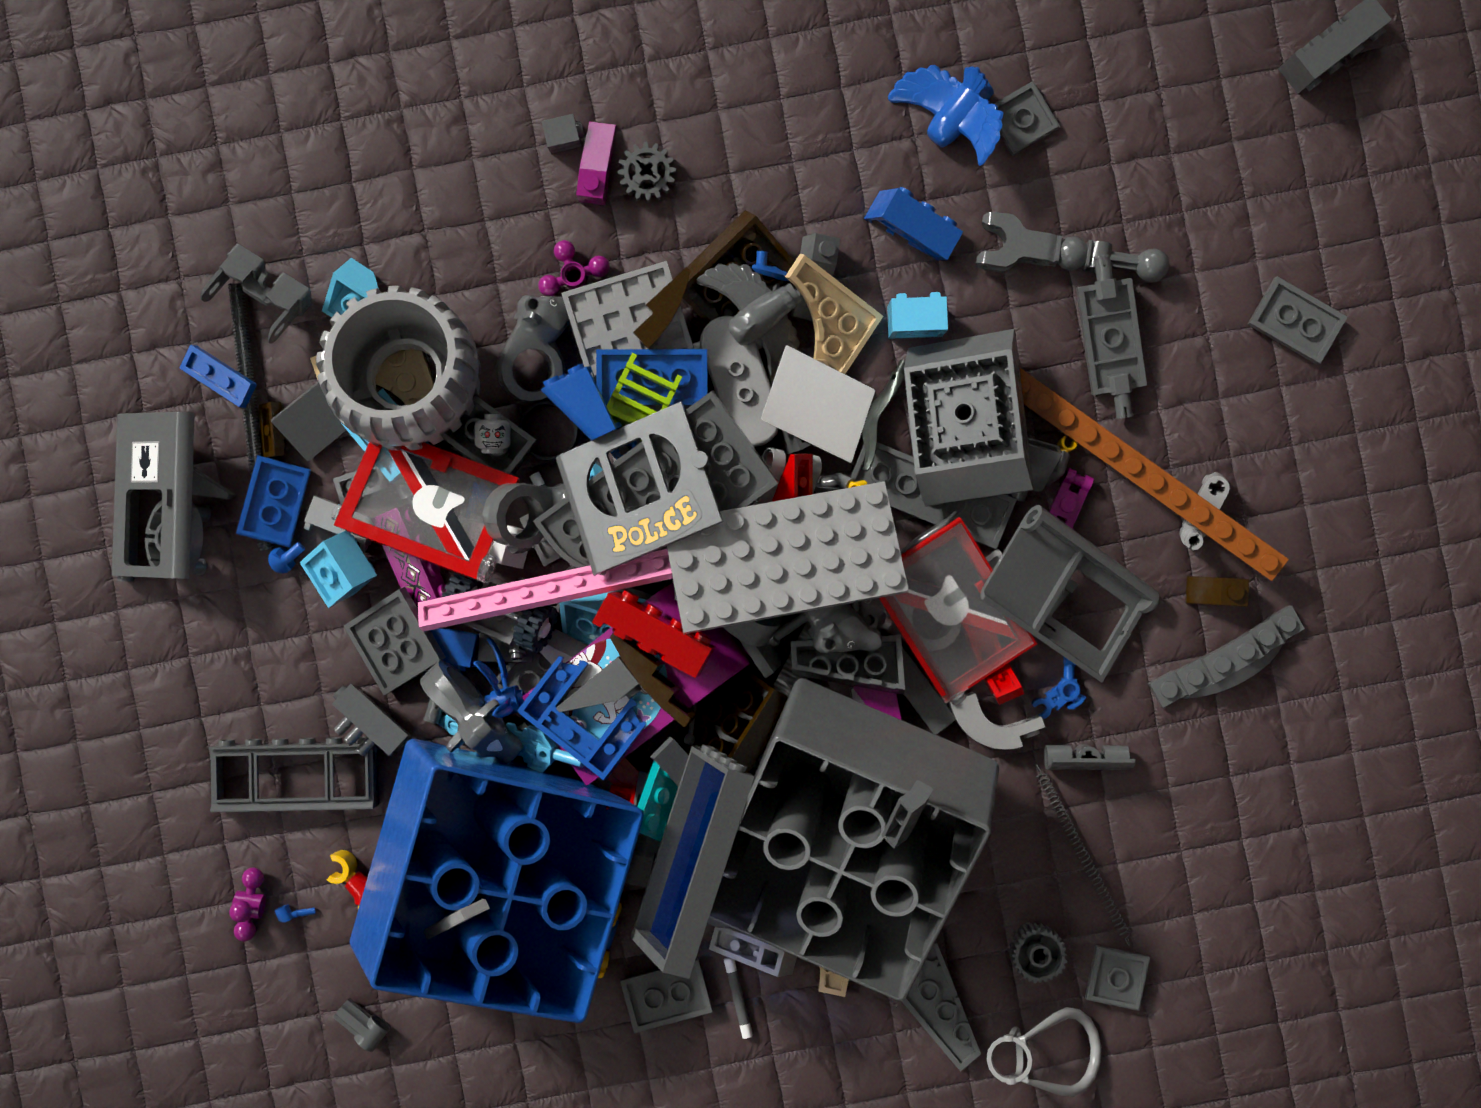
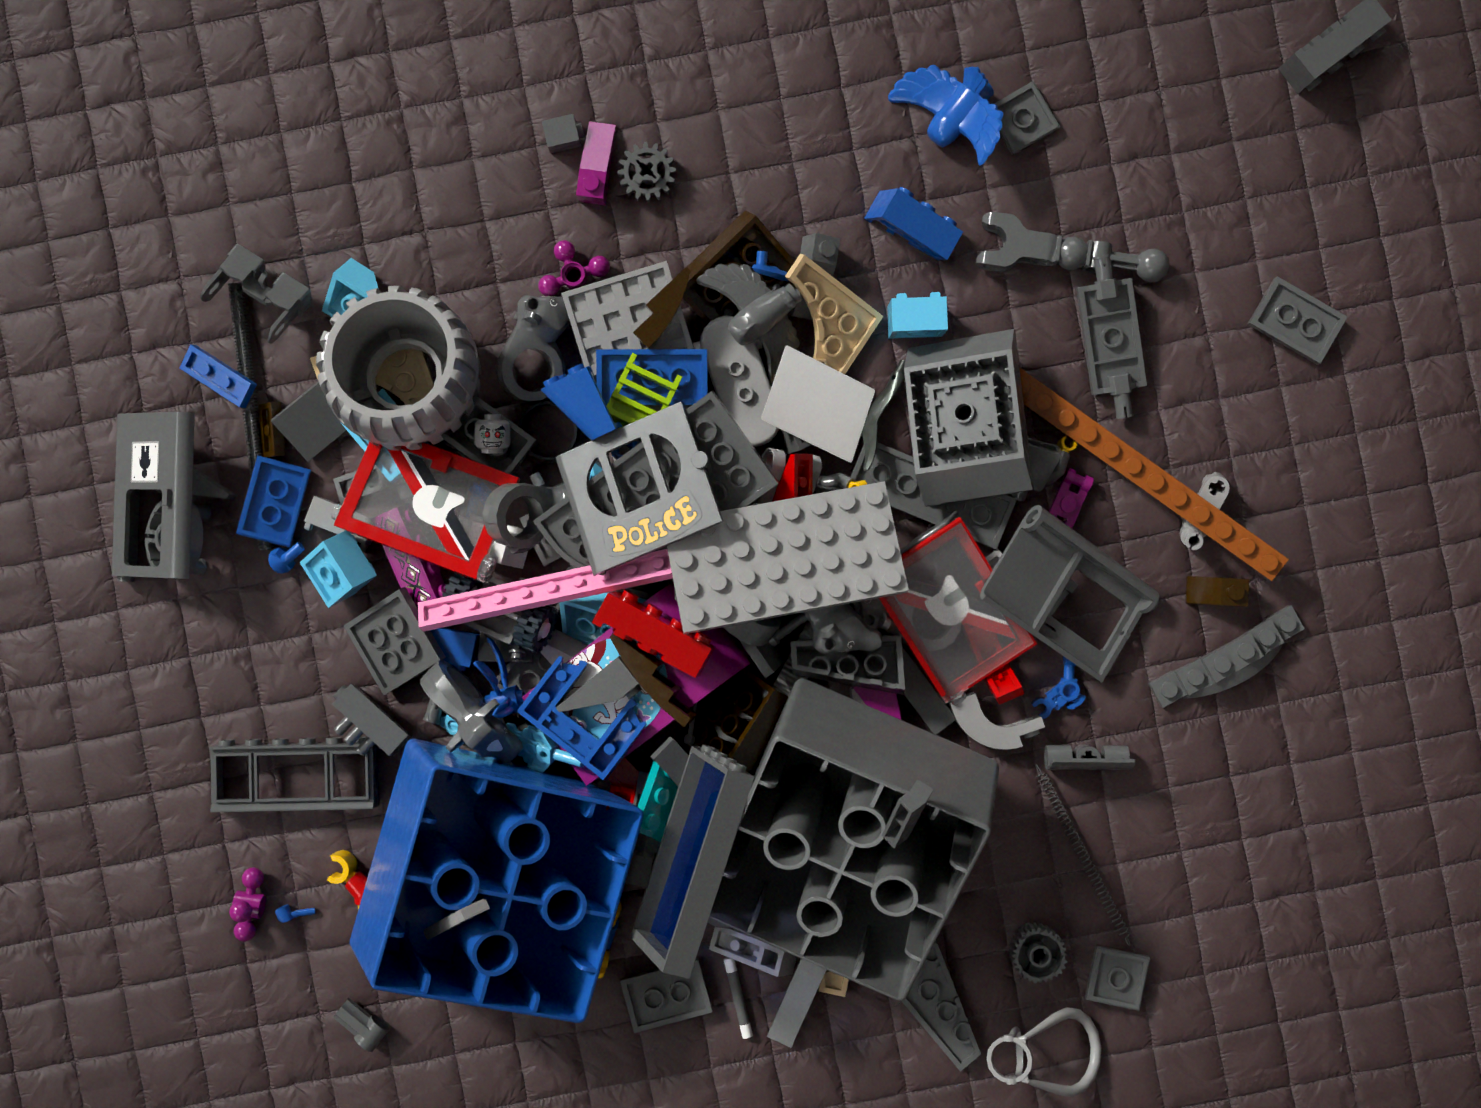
(796, 1003): none -> dark grey slope

